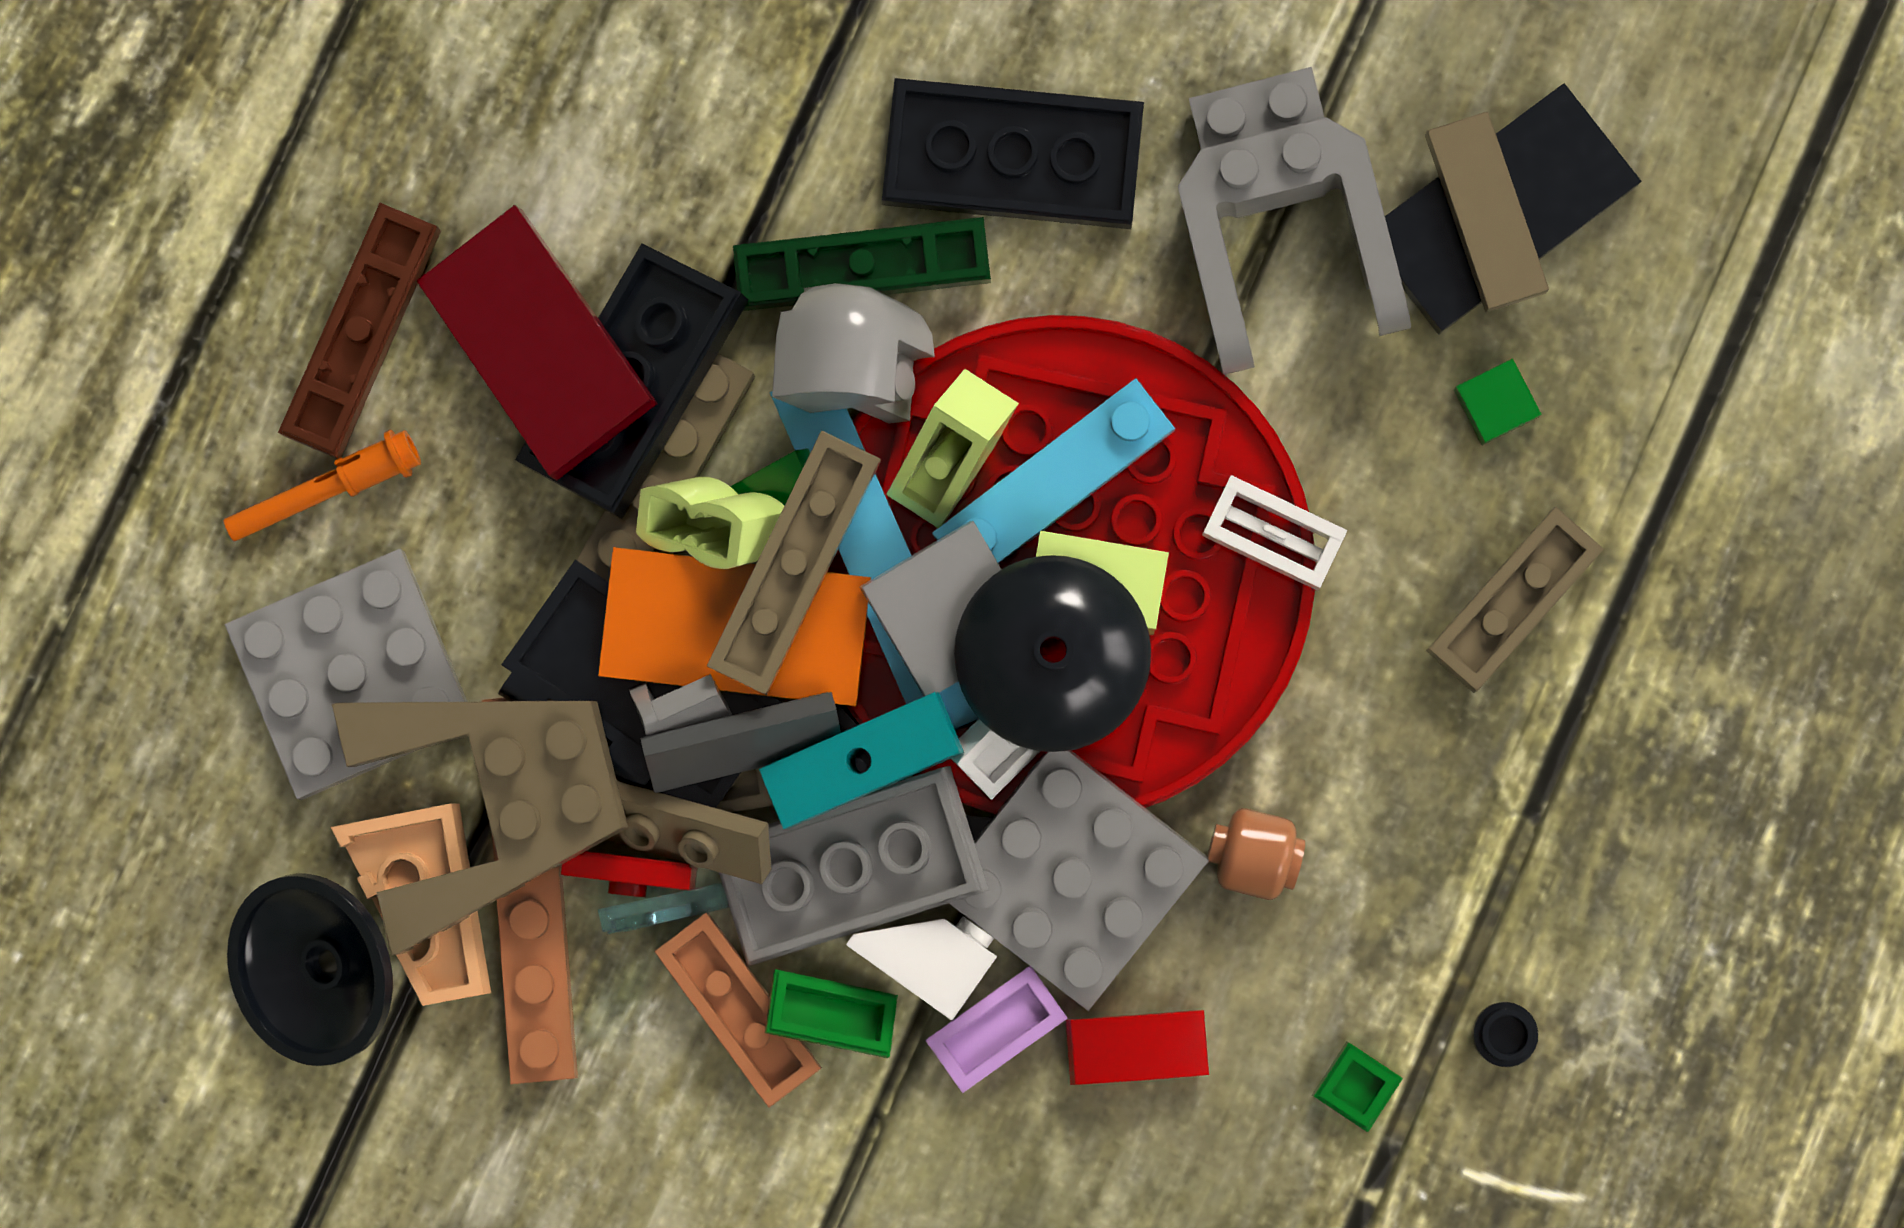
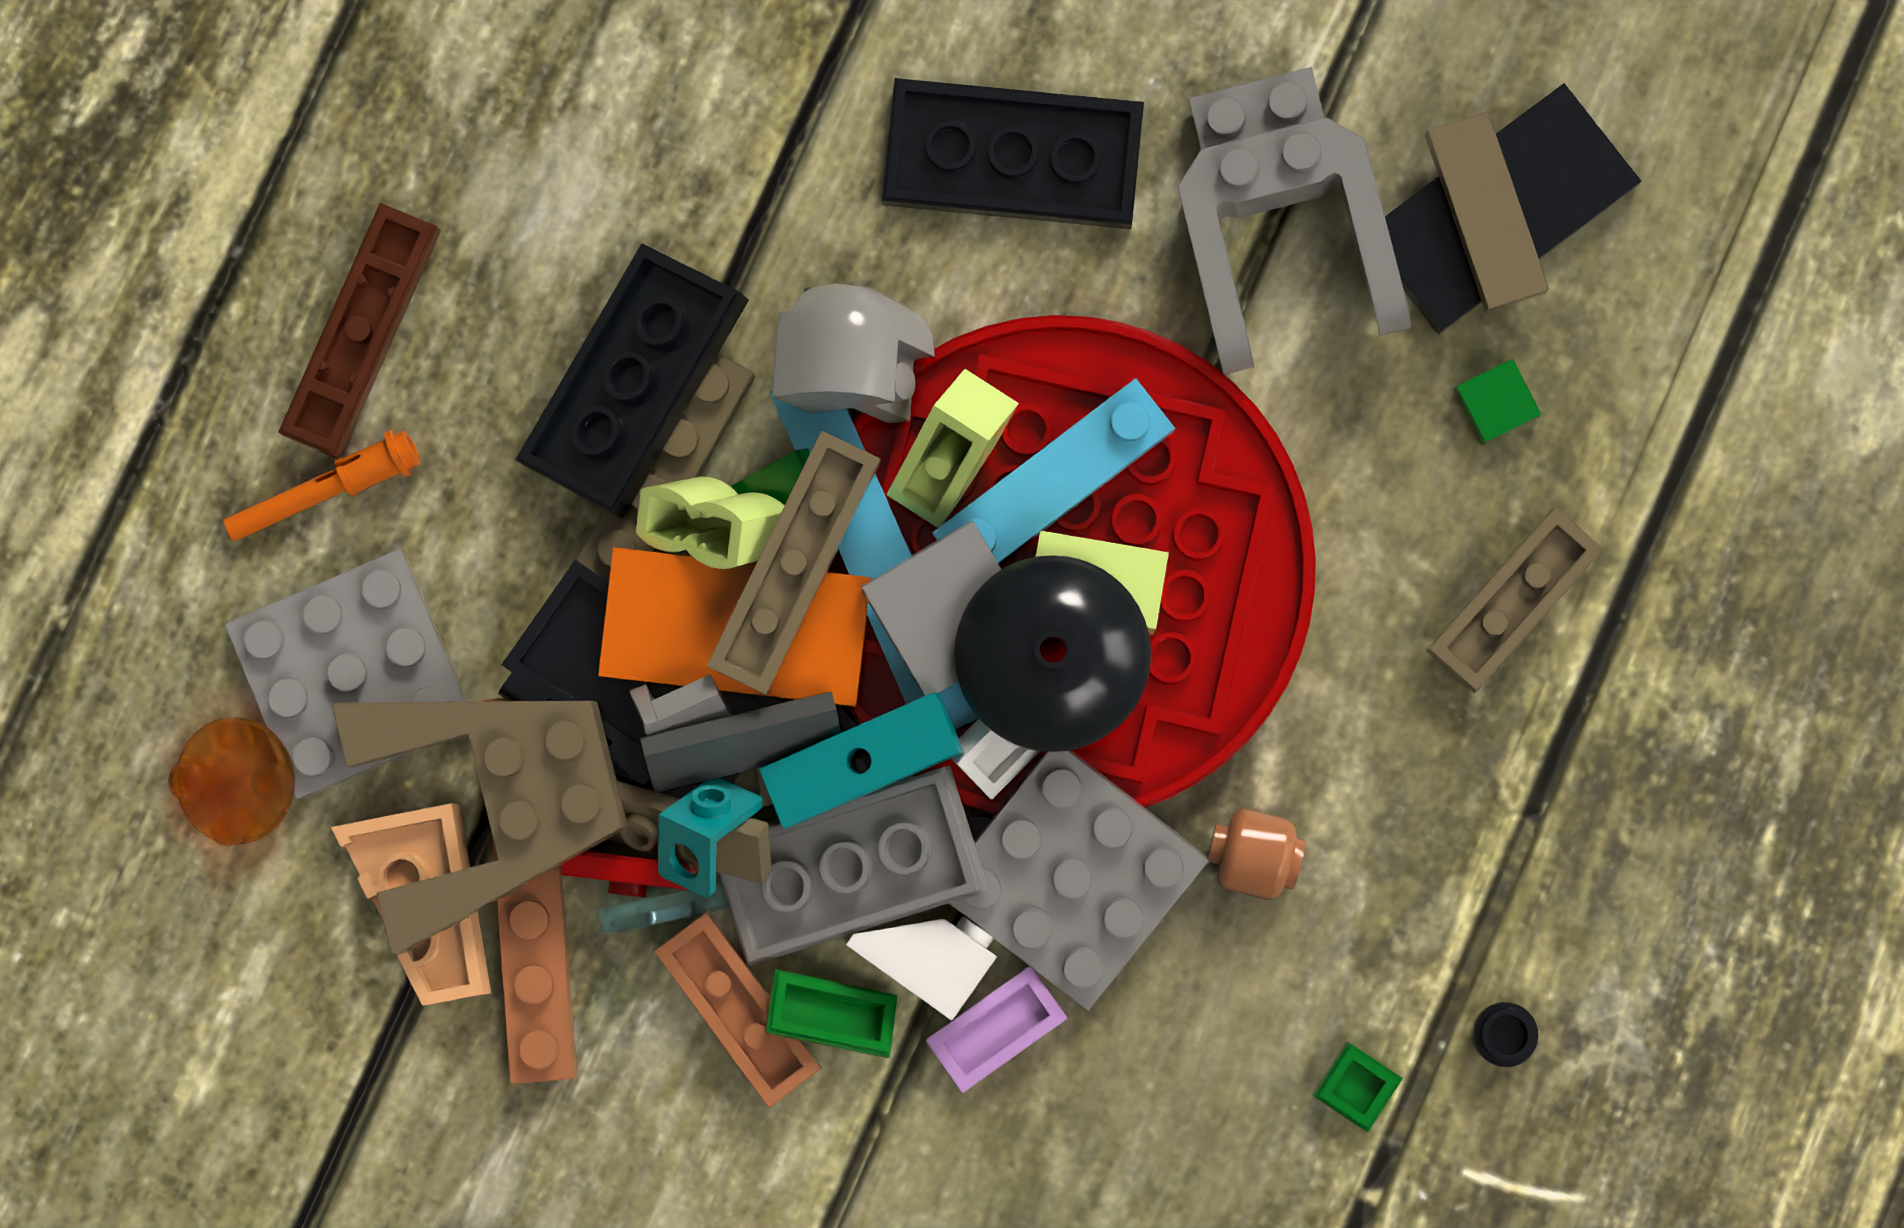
(234, 781): none -> clear orange dish
(310, 969): black dish -> none
(536, 342): dark red tile -> none
(698, 823): none -> teal bracket
(883, 259): dark green plate -> none
(1137, 1047): red slope -> none
(1262, 555): white tile -> none

